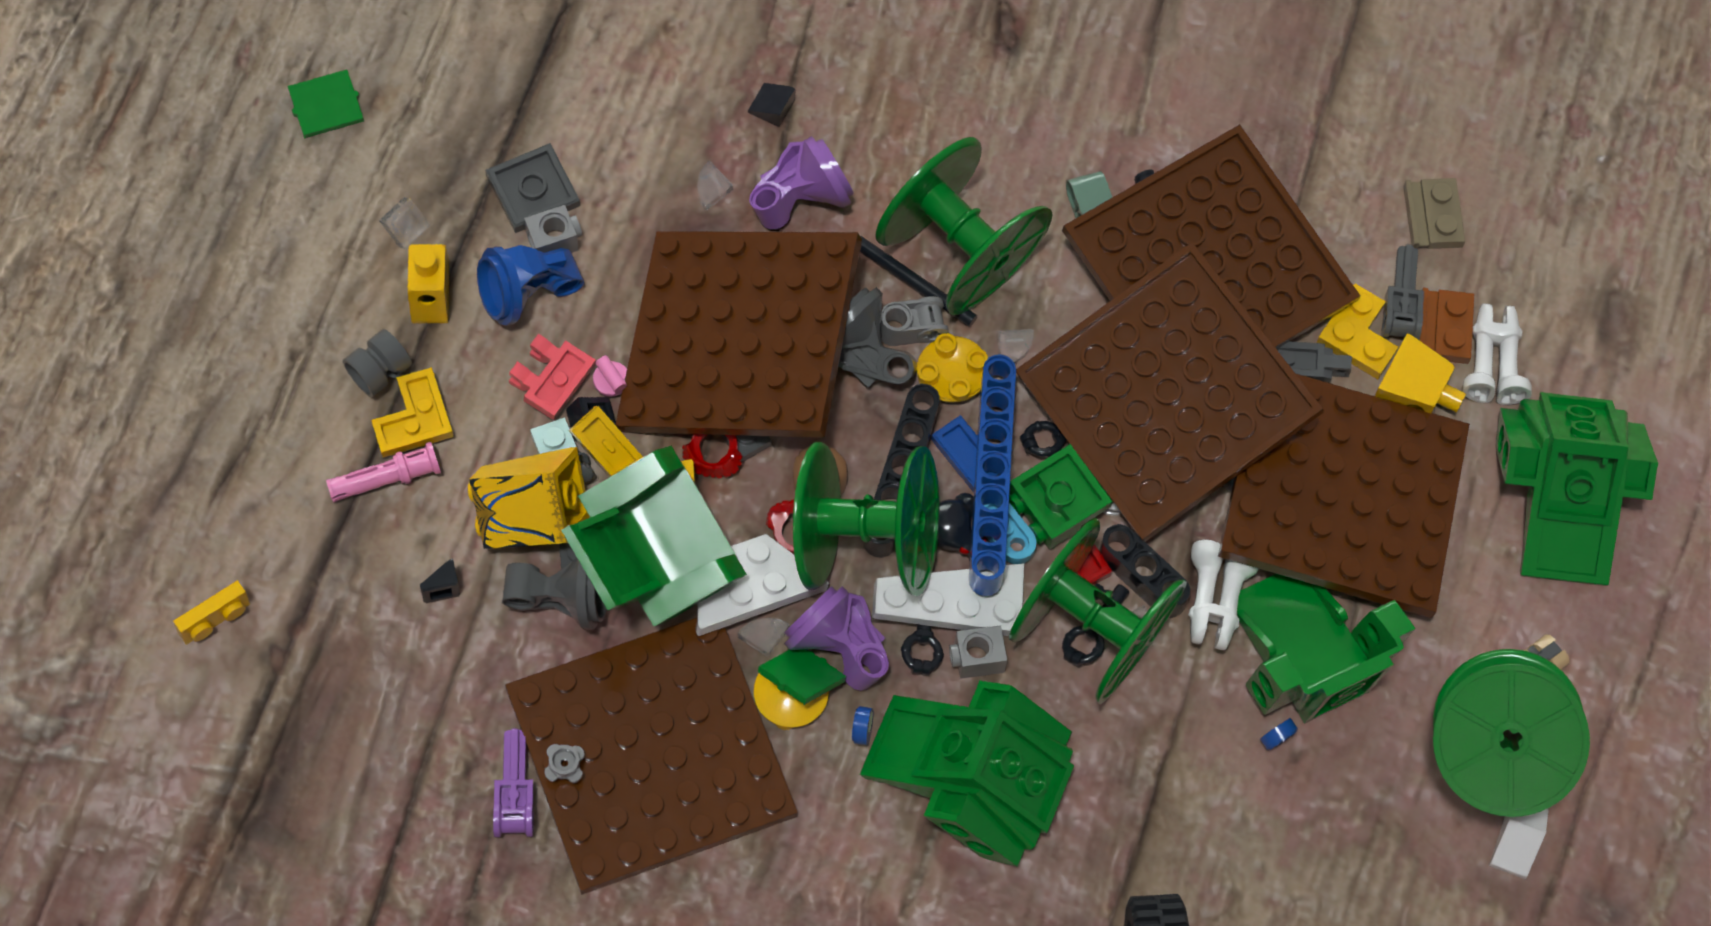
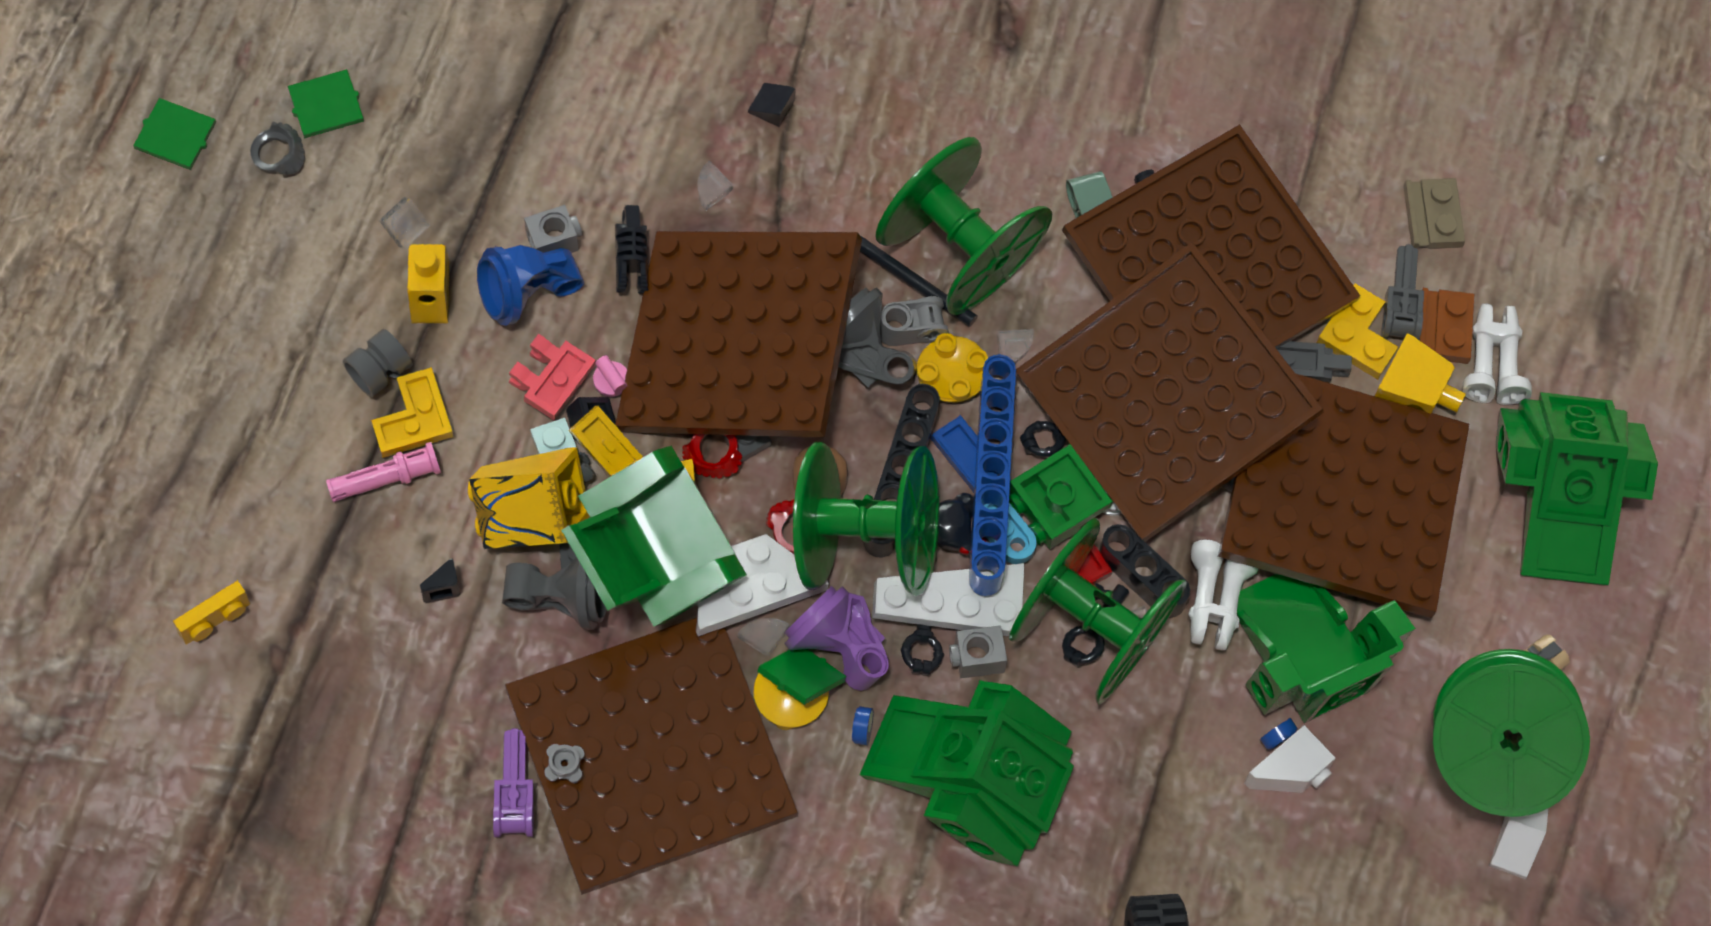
(174, 133): none -> green piece
(292, 161): none -> dark grey piece
(531, 185): dark grey tile -> none
(631, 250): none -> black hinge
(802, 172): medium lavender piece -> none
(1293, 765): none -> white slope

